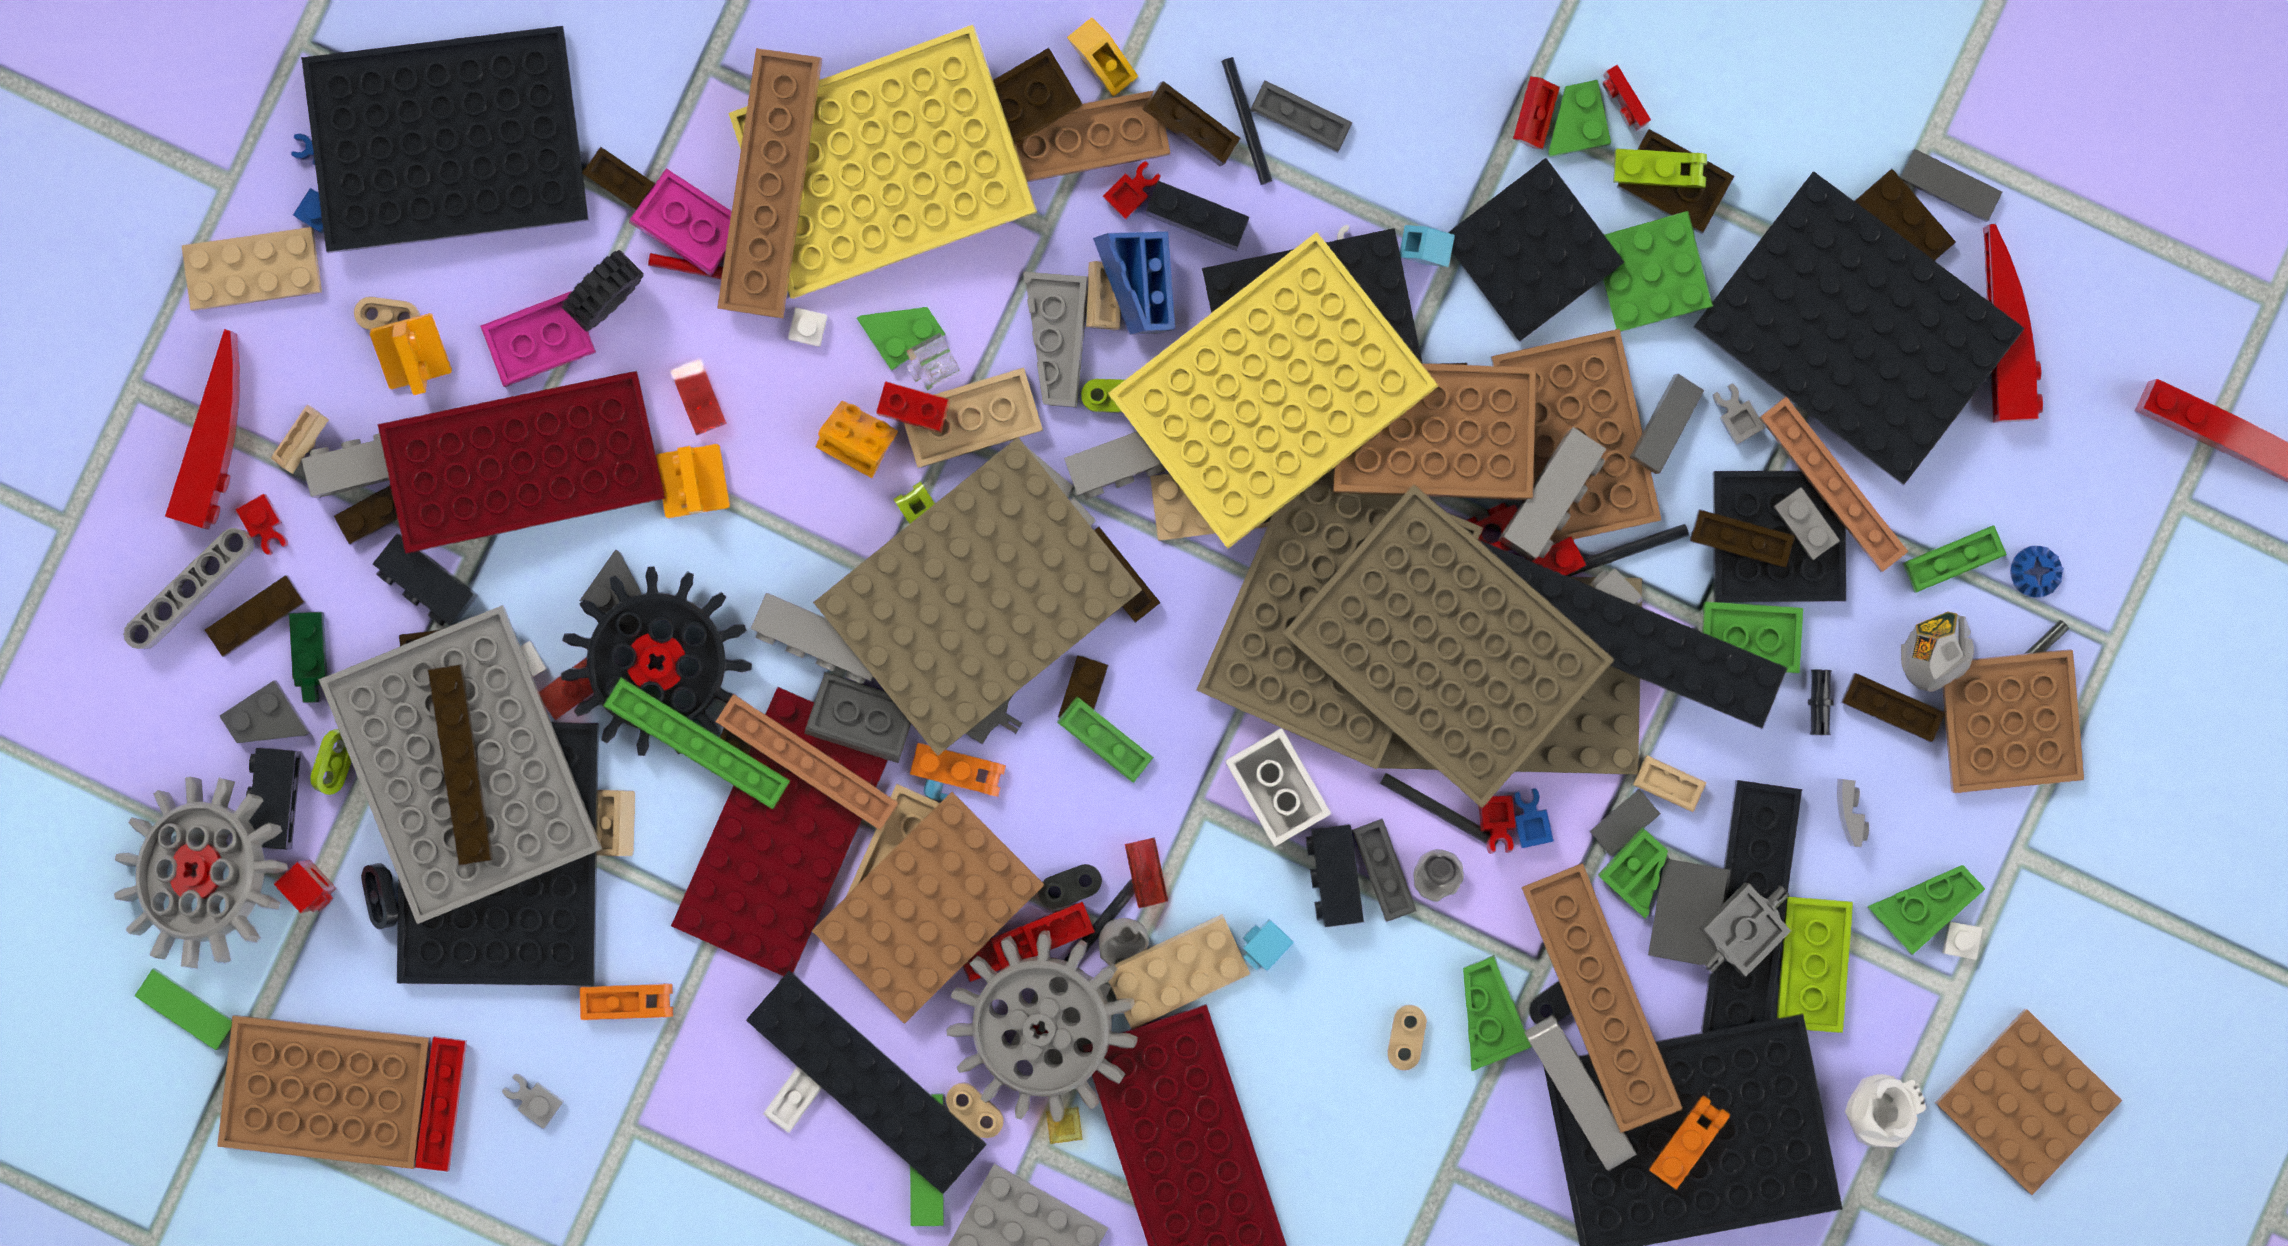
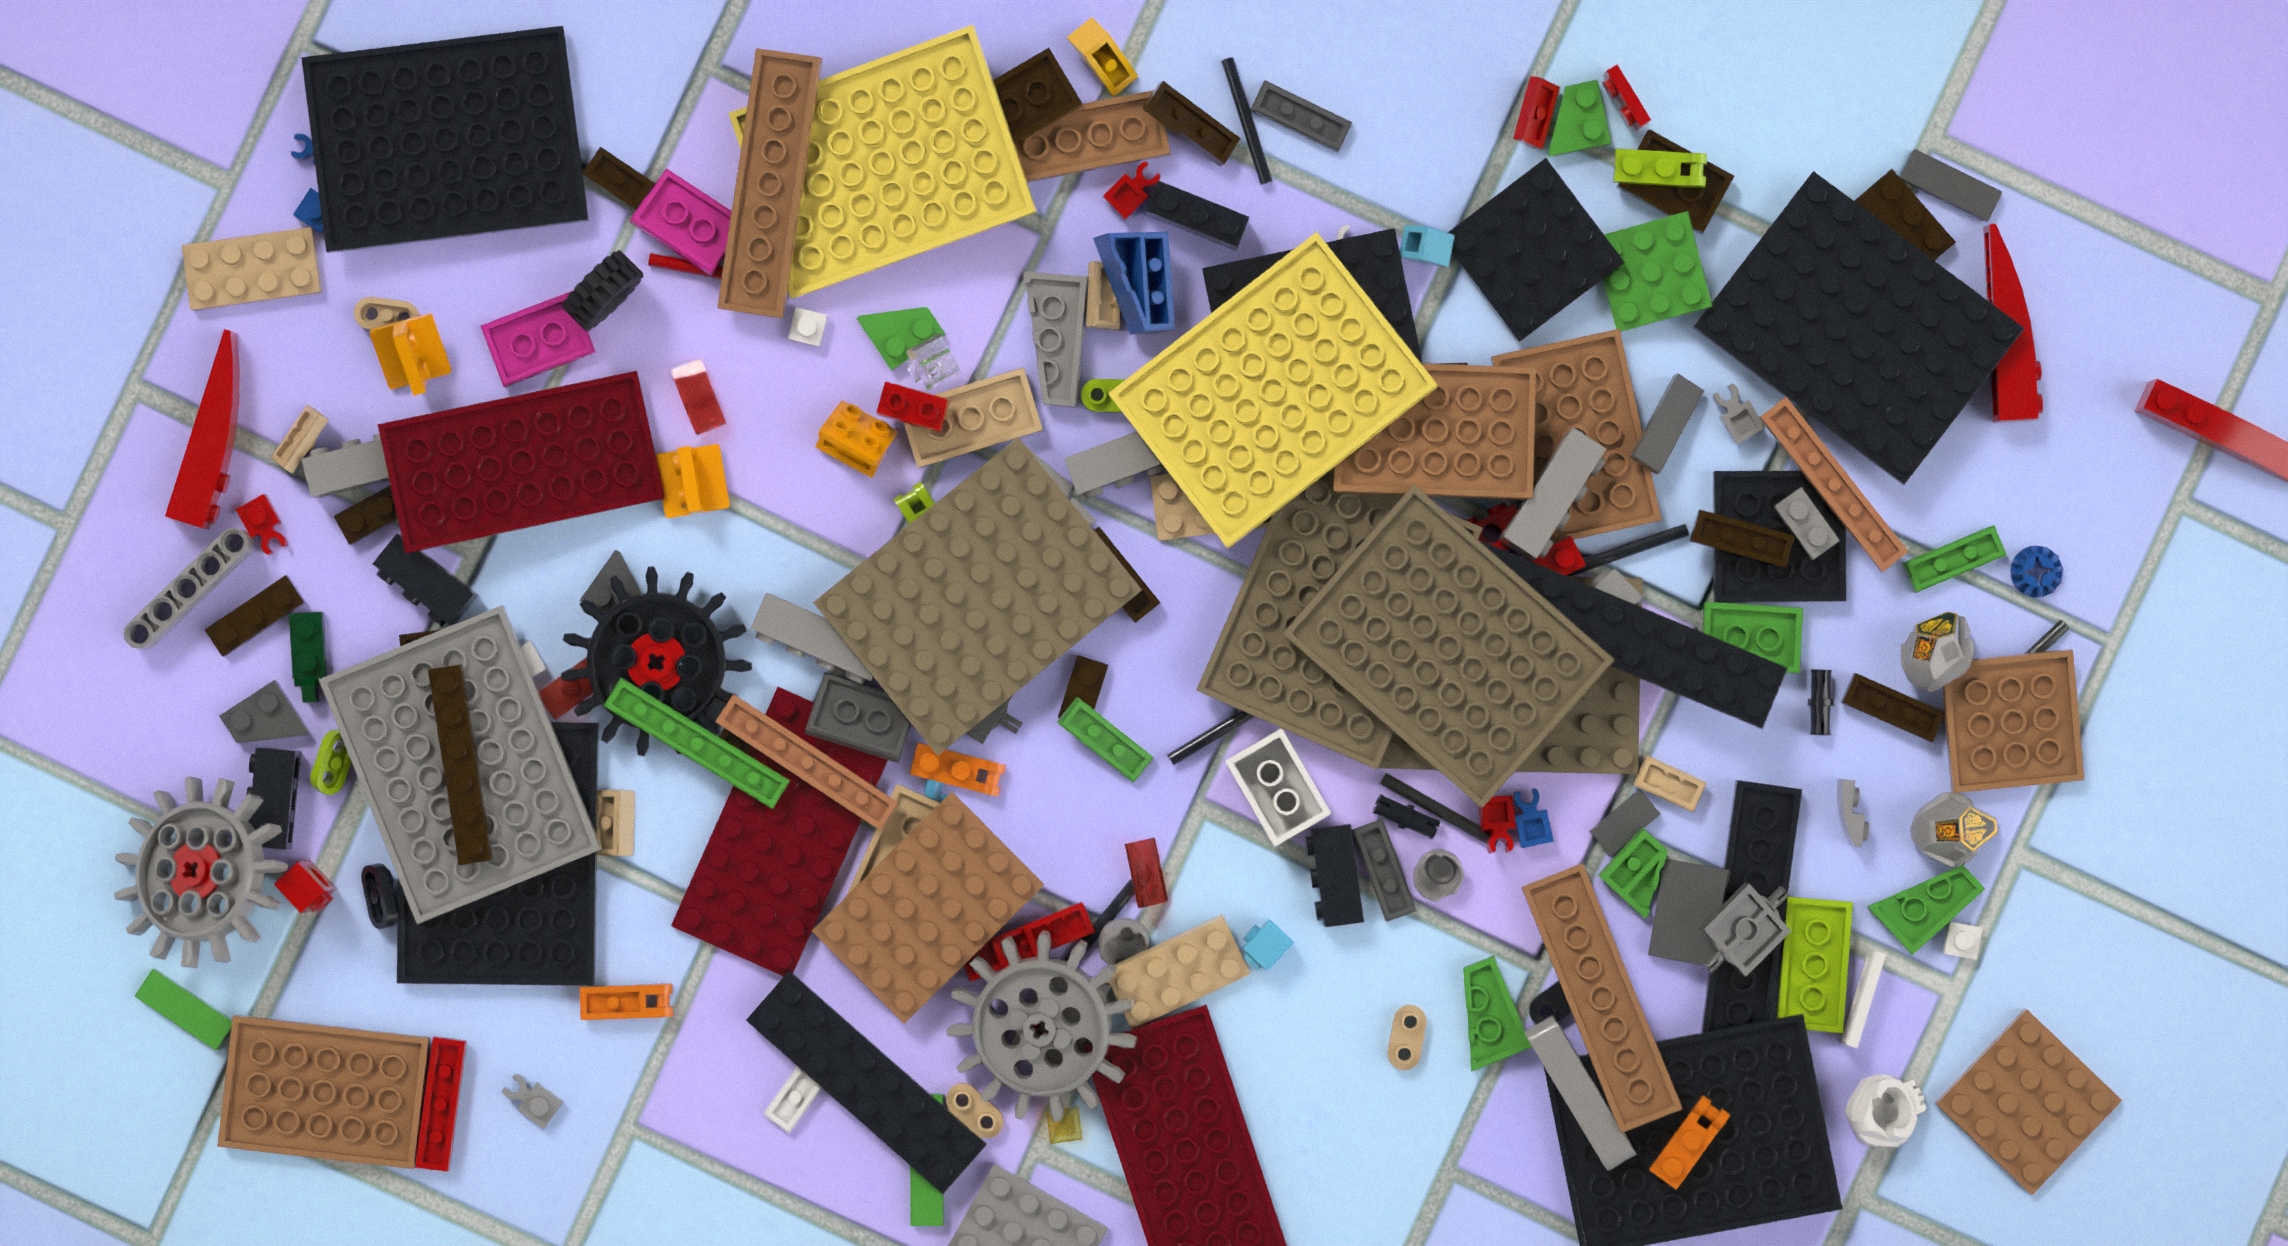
(1070, 887): pearl dark grey plate -> none
(1209, 736): none -> black bar
(1406, 816): none -> black pin
(1863, 998): none -> white tile
(1951, 829): none -> light grey helmet

